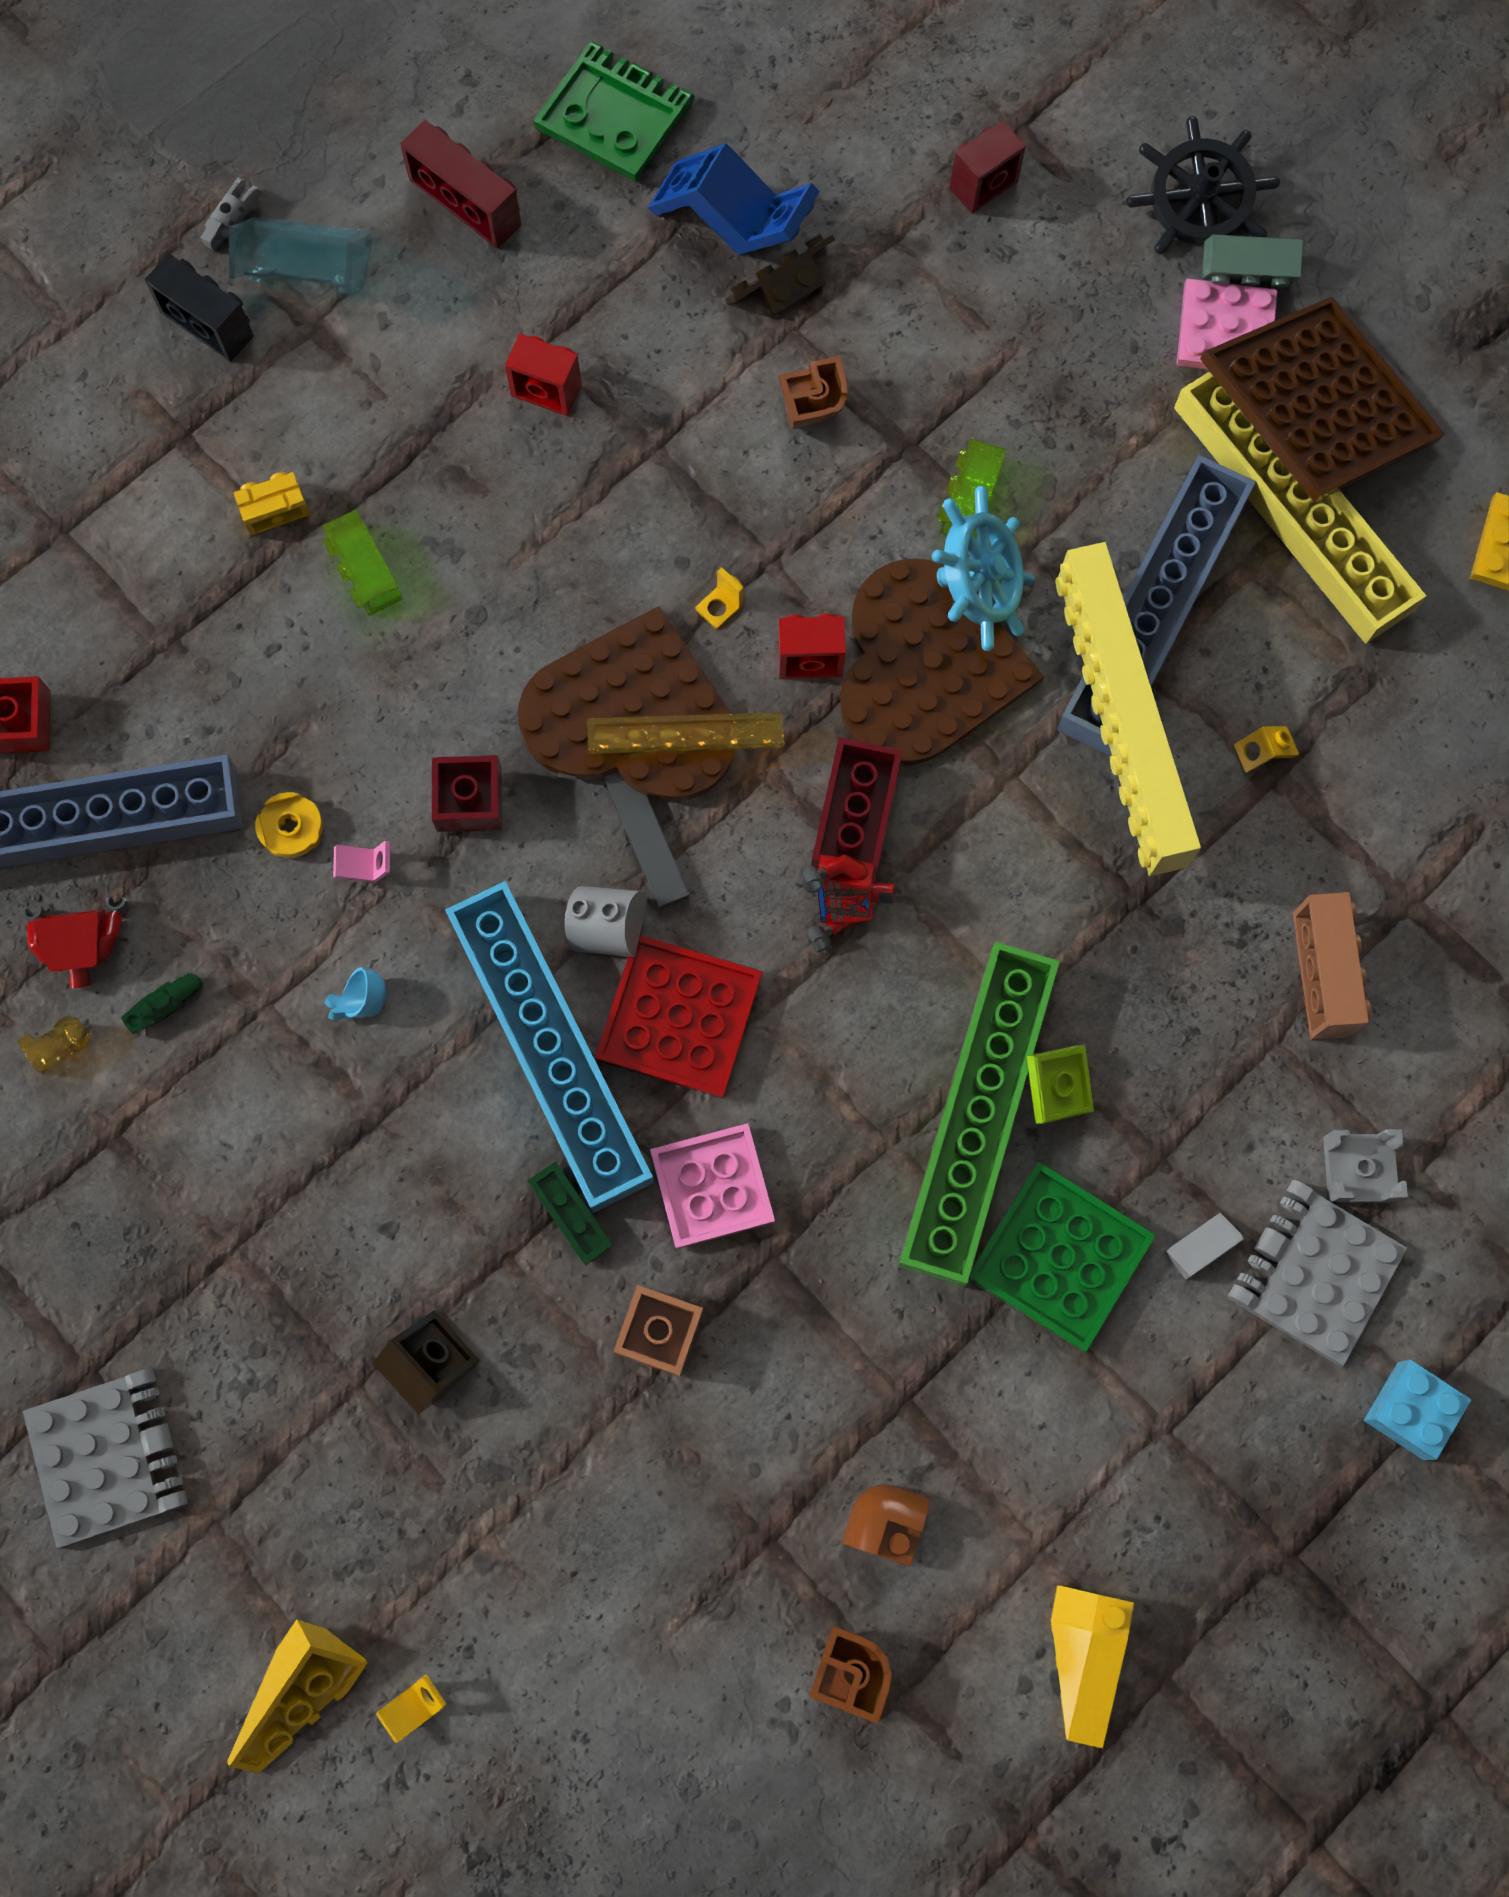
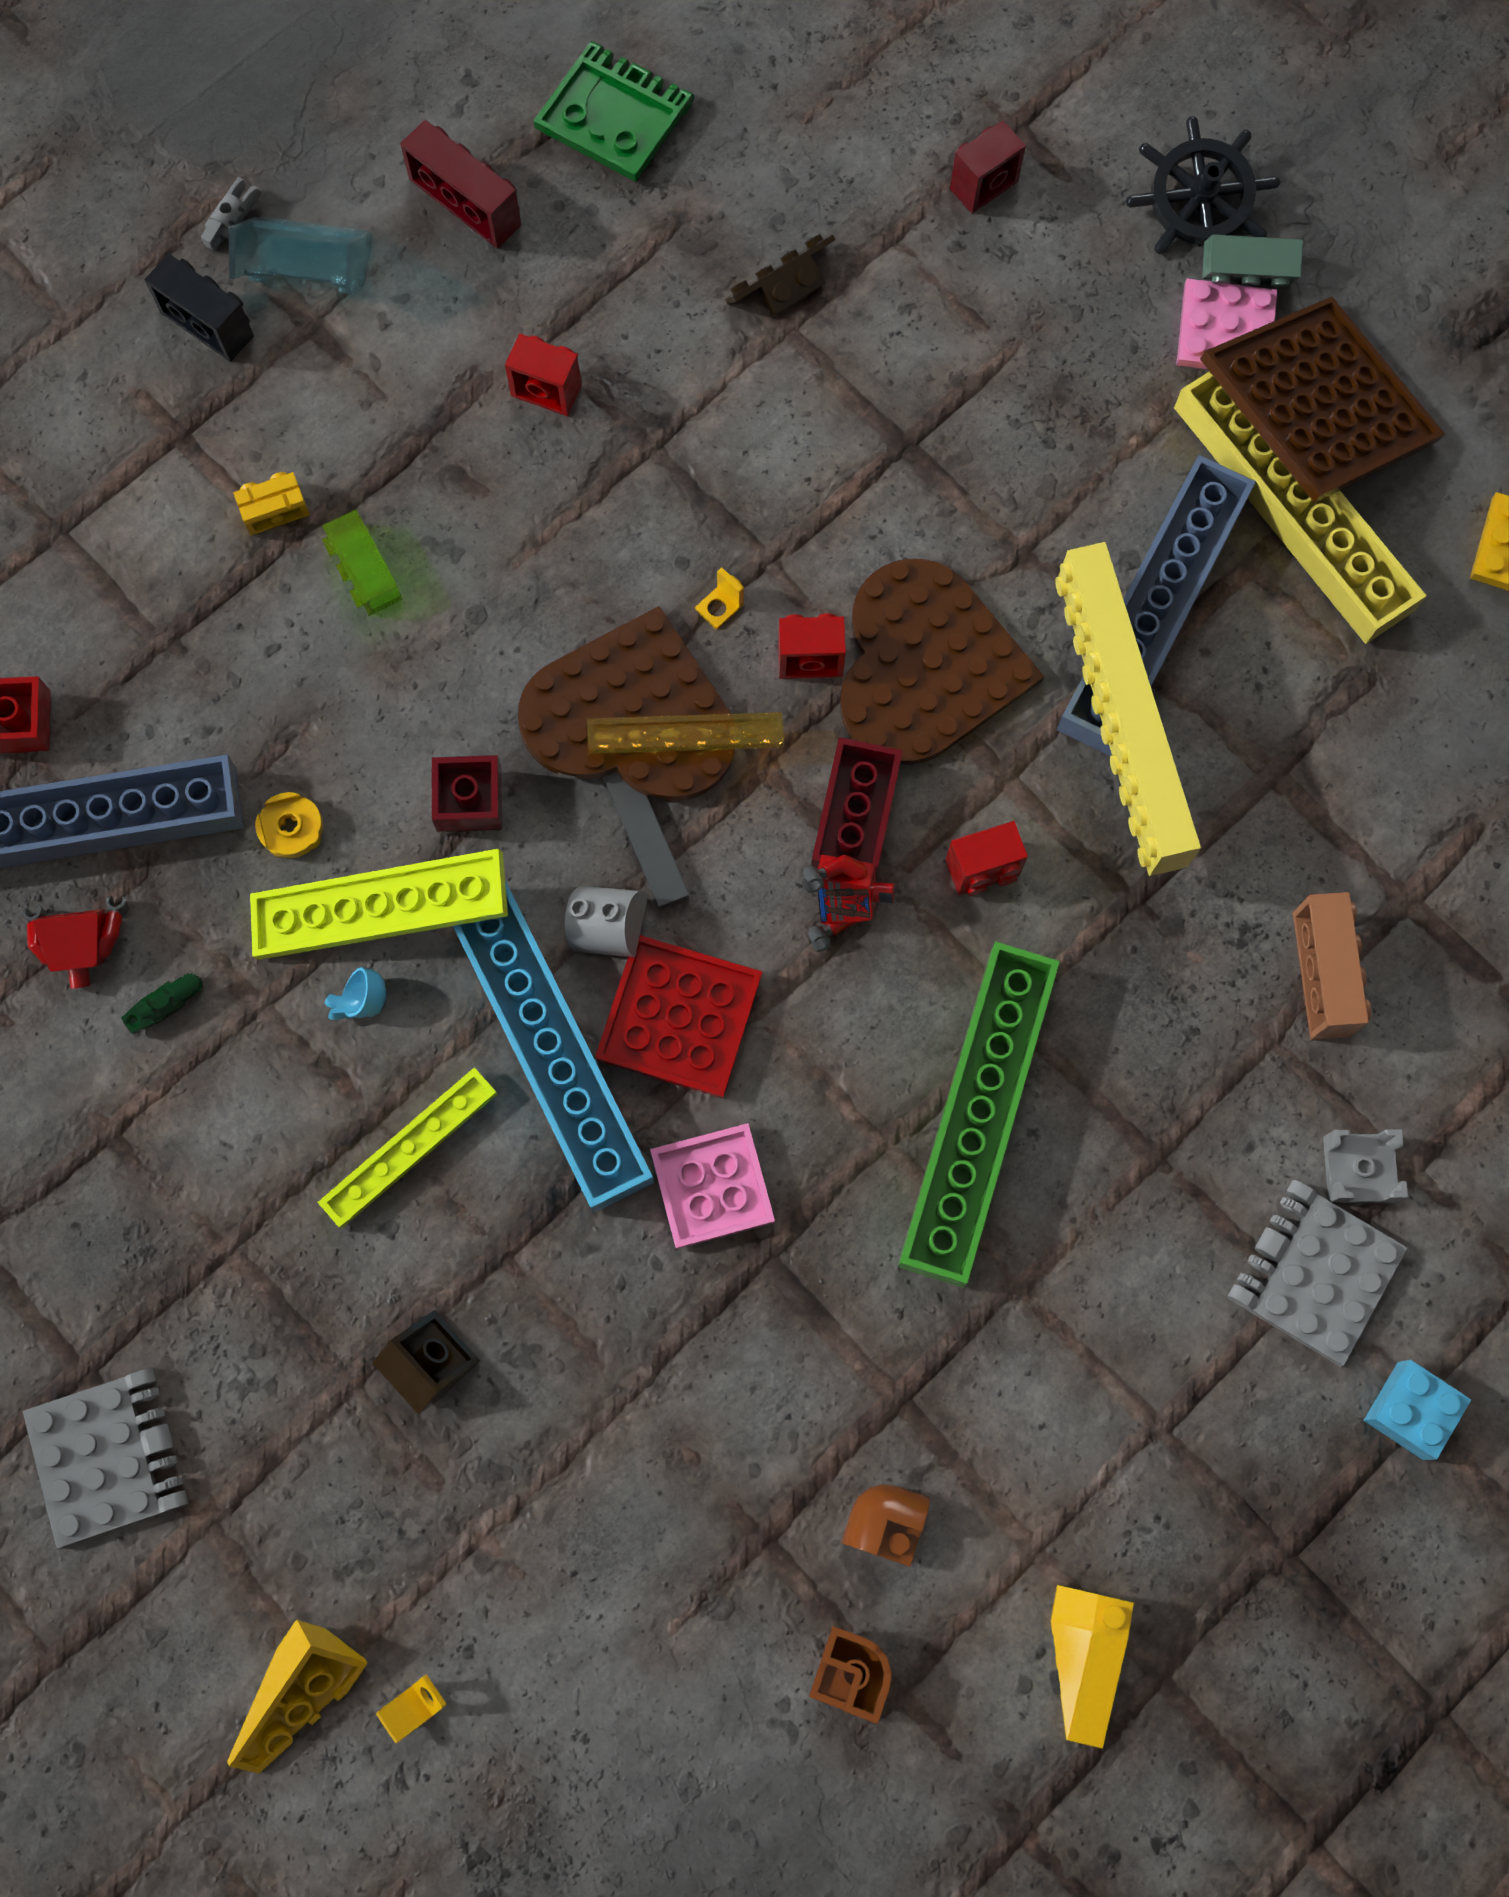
(56, 1045): clear yellow leg -> none
(361, 863): bright pink bracket -> none
(378, 904): none -> neon yellow plate
(407, 1148): none -> neon yellow plate
(570, 1213): dark green plate -> none
(658, 1331): nougat brick -> none
(734, 200): blue bracket -> none
(814, 393): dark orange brick -> none
(978, 467): clear neon green brick -> none
(983, 568): medium azure piece -> none
(986, 859): none -> red brick
(1060, 1084): lime tile -> none
(1061, 1257): green plate -> none
(1204, 1245): light grey slope -> none
(1273, 743): yellow bracket -> none

